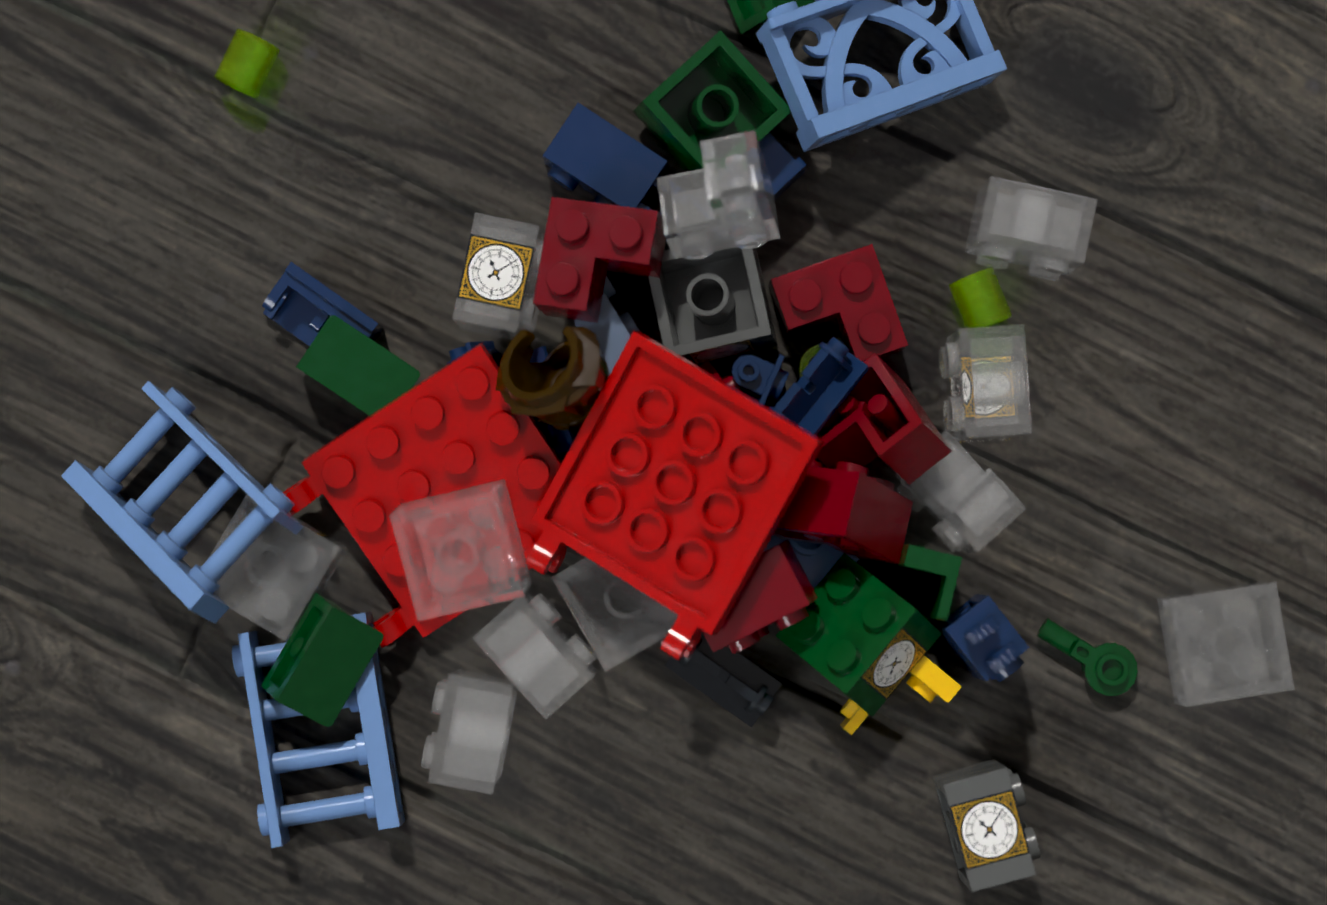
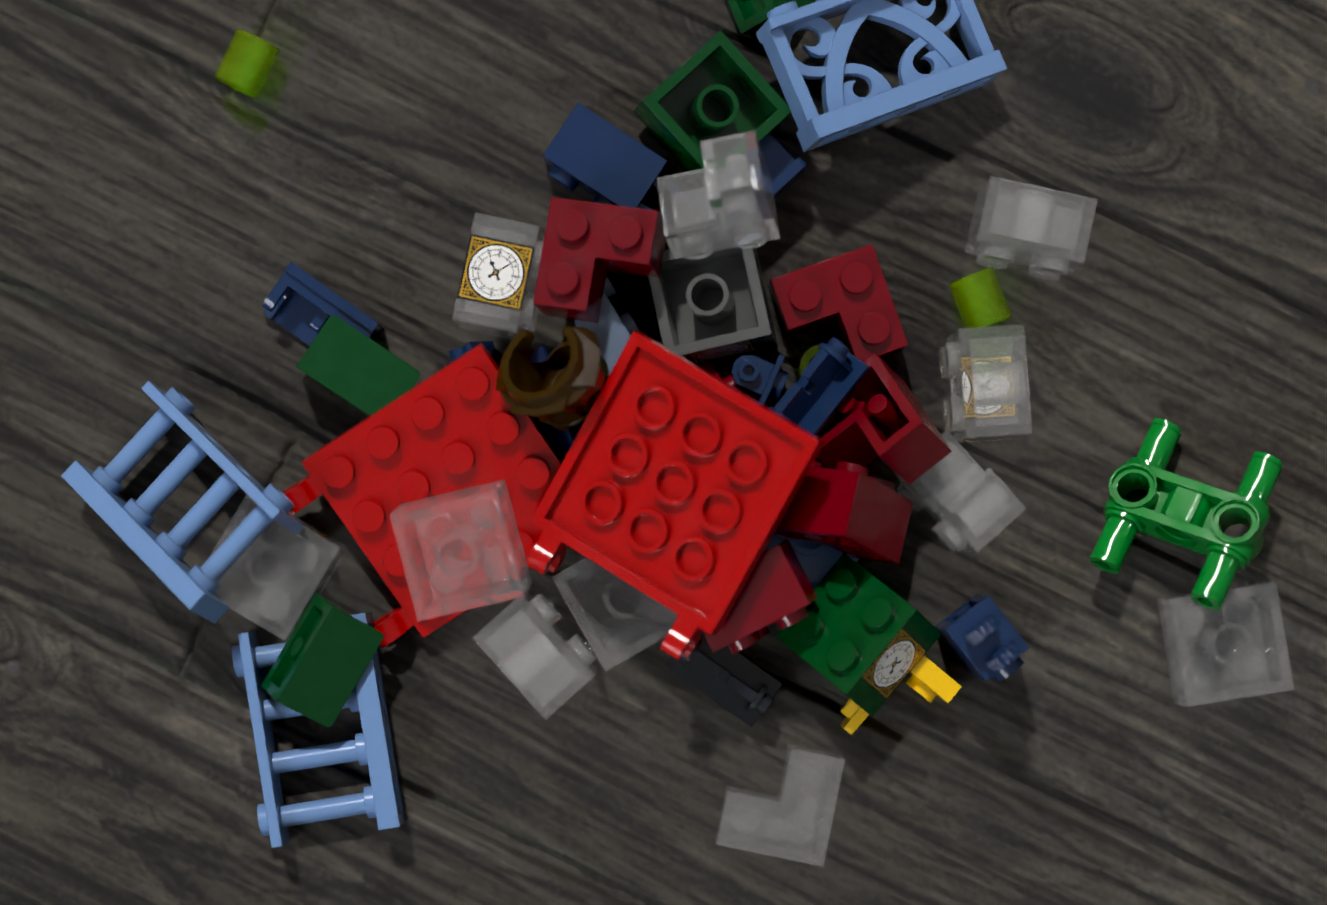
(471, 731): clear brick -> none
(794, 822): none -> clear brick
(945, 571): dark green panel -> none
(986, 825): brick -> none
(1107, 667): dark green plate -> none
(1186, 513): none -> green piece

